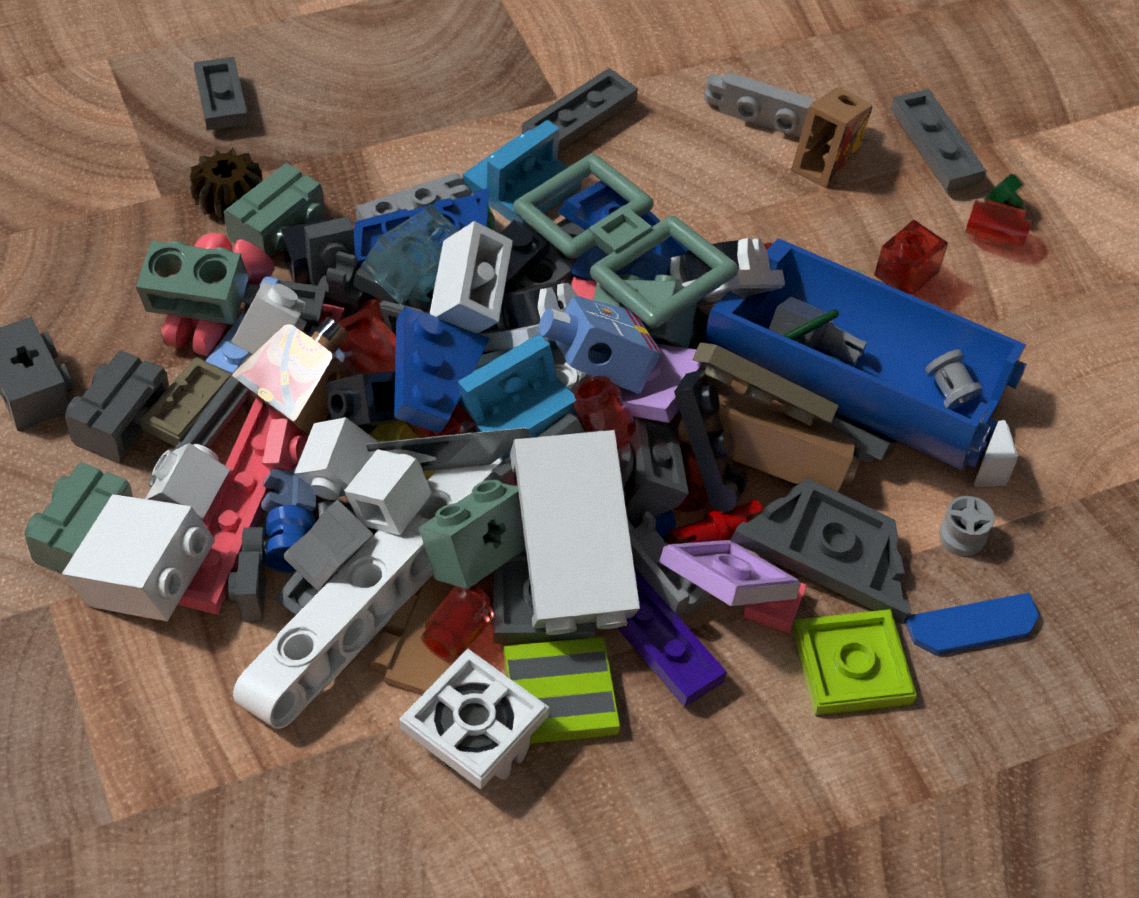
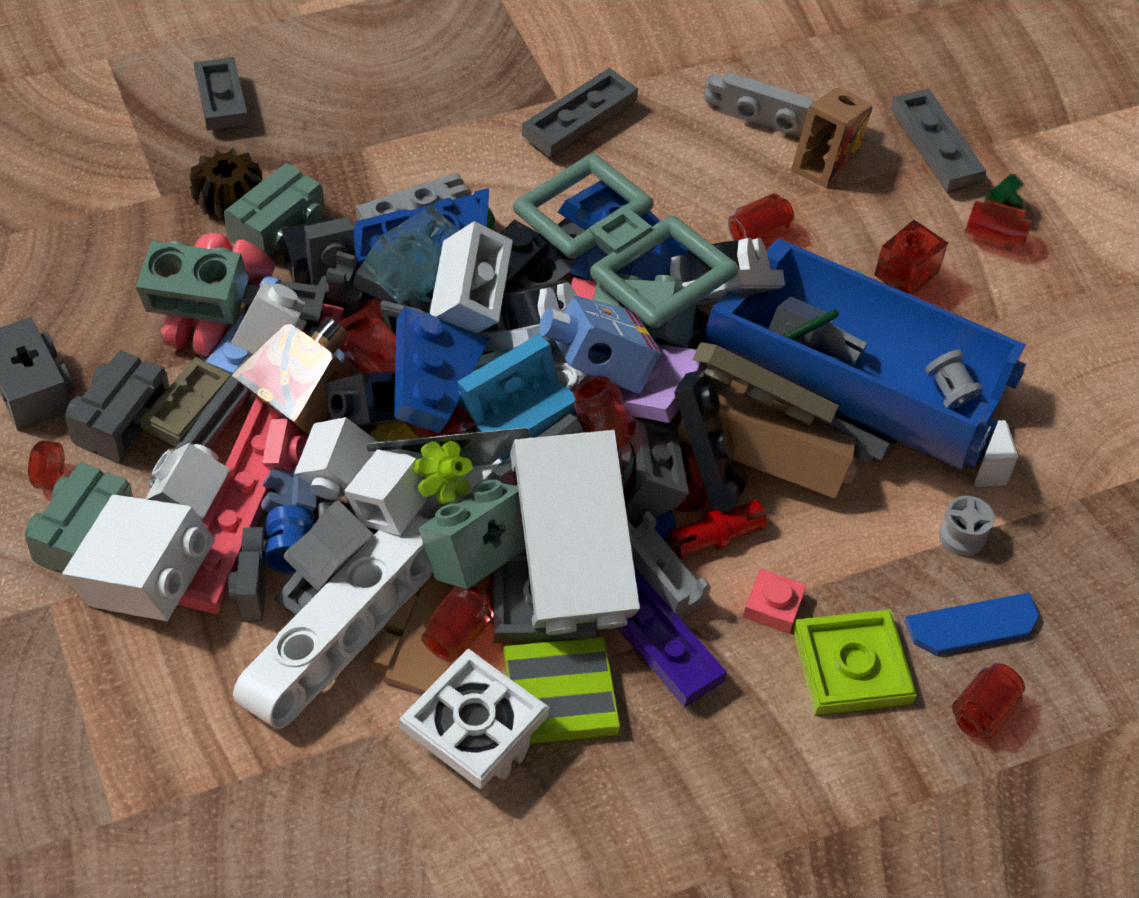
(46, 464): none -> clear red tile
(443, 471): none -> lime plant
(520, 168): dark azure bracket -> none
(730, 572): lavender plate -> none
(762, 219): none -> clear red brick
(831, 544): dark grey wing -> none
(988, 701): none -> clear red brick

